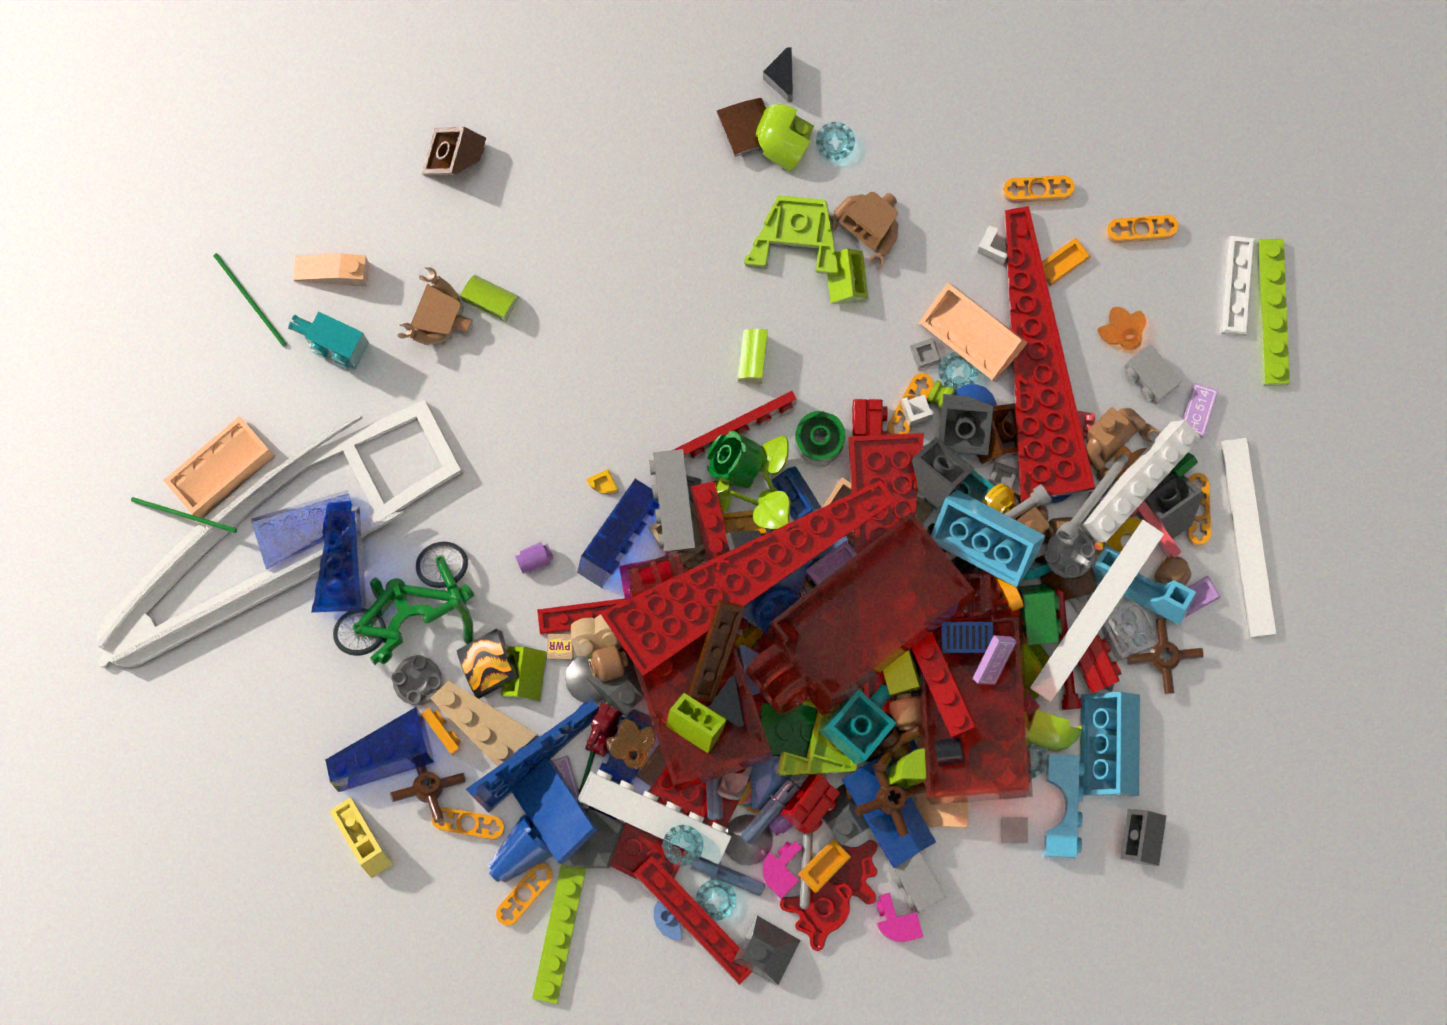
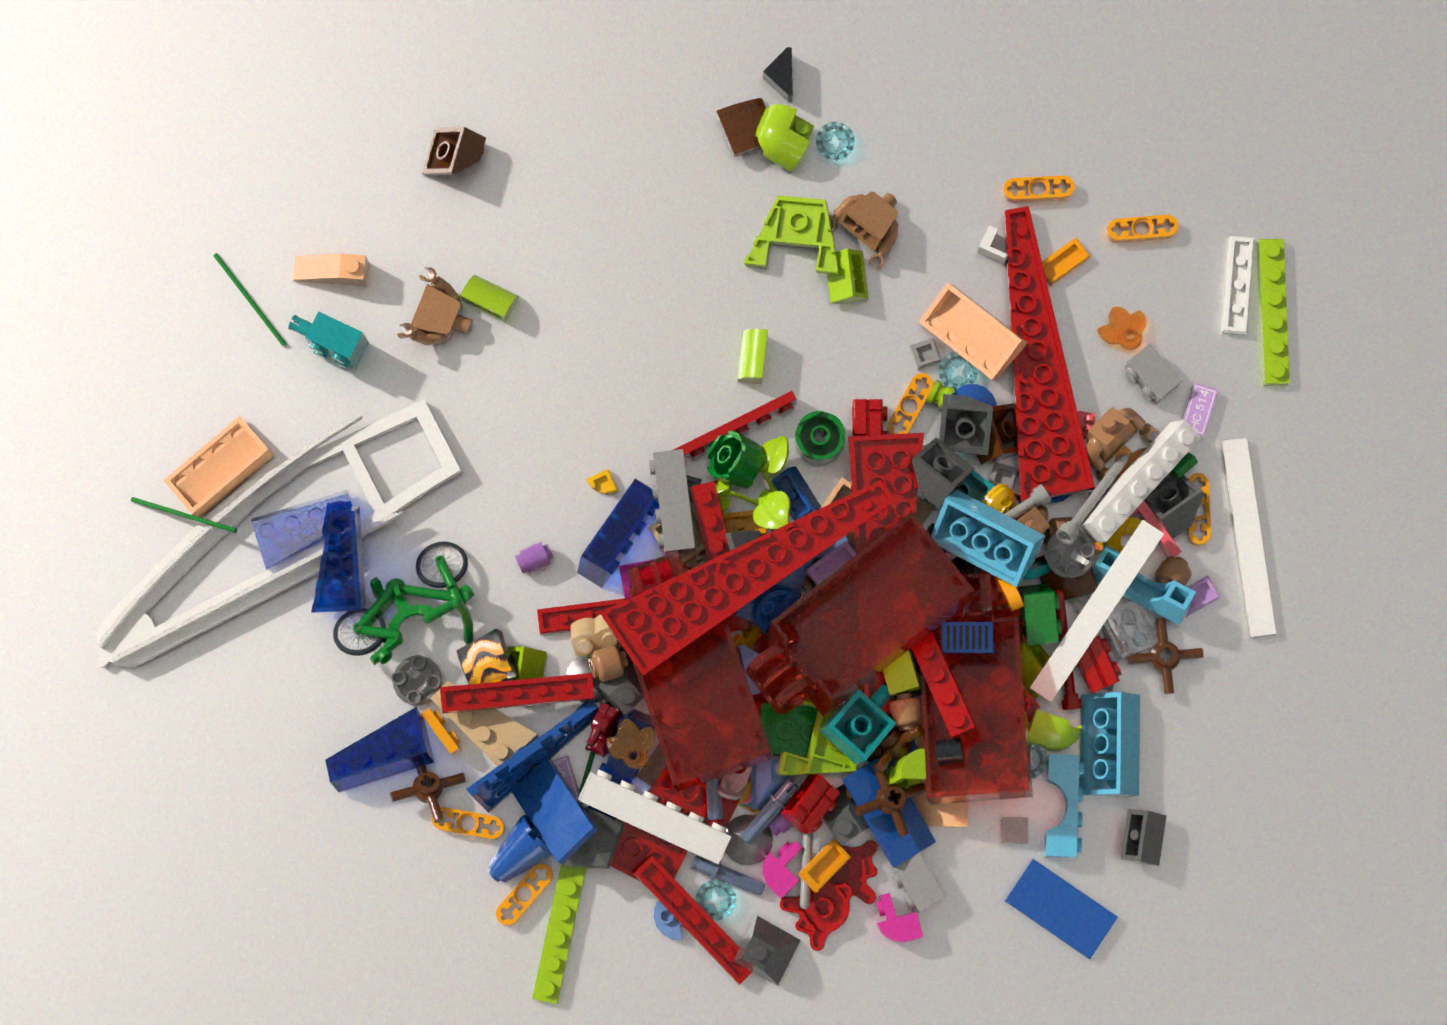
(360, 838): light yellow slope -> none
(517, 693): none -> red plate
(559, 647): tile -> none
(674, 853): clear light blue gear -> none
(695, 722): lime brick -> none
(716, 651): reddish brown plate -> none
(729, 705): black slope -> none
(916, 410): white panel -> none
(994, 659): lavender tile -> none
(1061, 909): none -> blue tile

